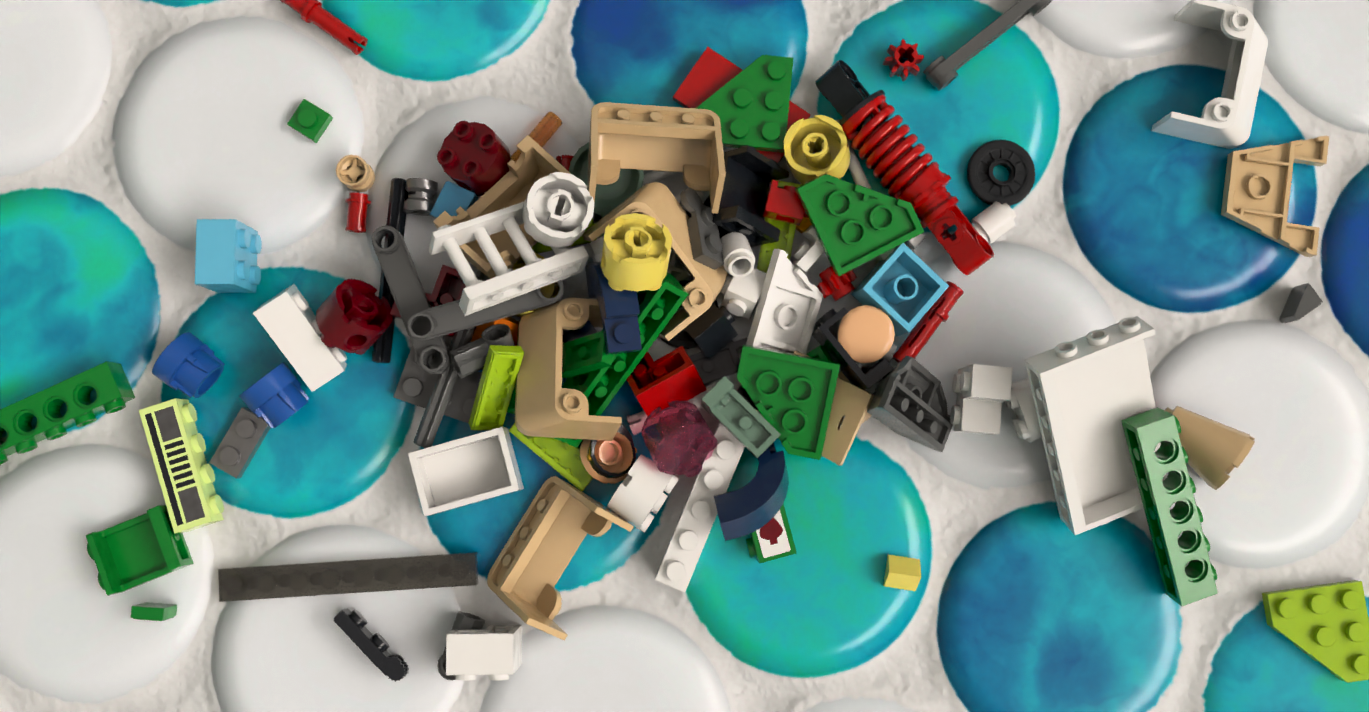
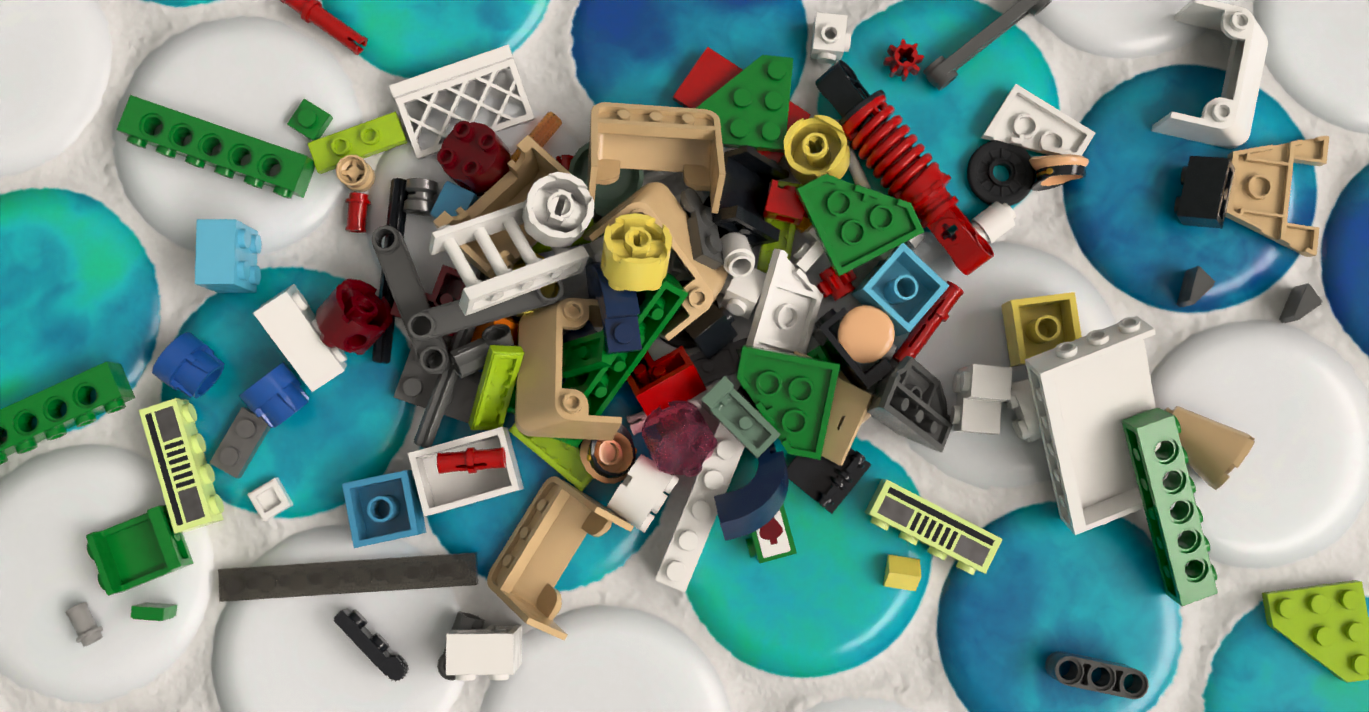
(84, 624): none -> light grey pin
(143, 117): none -> green brick
(270, 499): none -> white tile
(360, 140): none -> lime plate
(383, 508): none -> dark azure brick
(454, 75): none -> white fence
(471, 460): none -> red pin
(825, 479): none -> black hinge
(829, 38): none -> white brick
(933, 526): none -> brick
(1037, 126): none -> white wing
(1039, 325): none -> light yellow brick
(1057, 170): none -> piece
(1110, 681): none -> dark grey beam
(1194, 286): none -> dark grey slope
(1205, 191): none -> black brick

